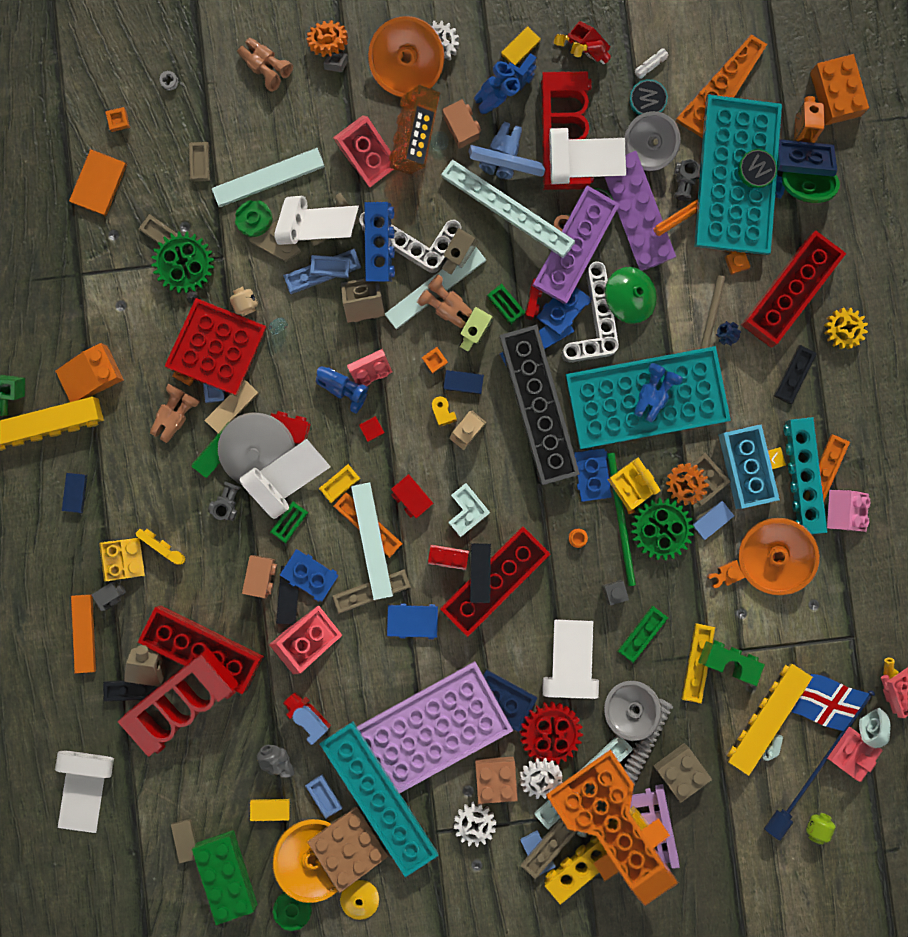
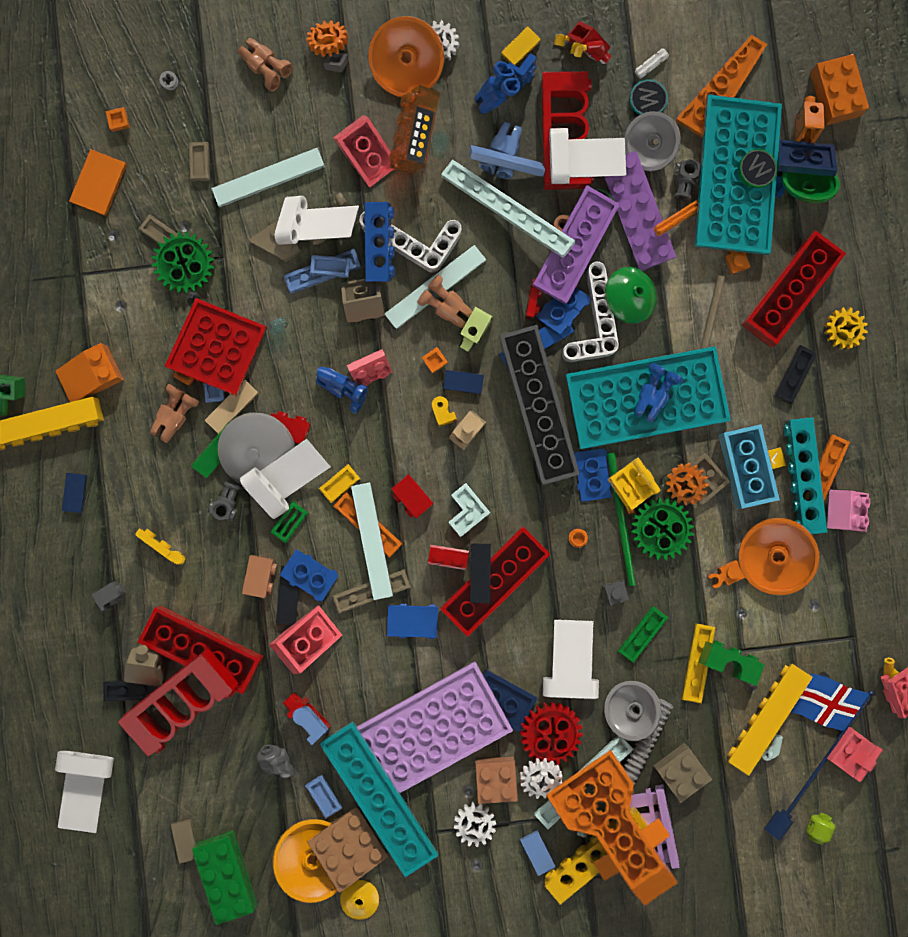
(83, 633): orange tile -> none
(121, 559): yellow plate -> none
(243, 301): tan head -> none
(253, 218): green tile -> none
(270, 810): yellow tile -> none
(291, 913): green tile -> none
(371, 429): red tile -> none
(461, 124): nougat brick -> none
(464, 244): dark tan torso -> none
(512, 300): green tile -> none
(547, 849): dark tan tile -> none
(713, 520): medium blue tile -> none
(728, 333): dark blue gear -> none
(875, 728): light aqua piece -> none

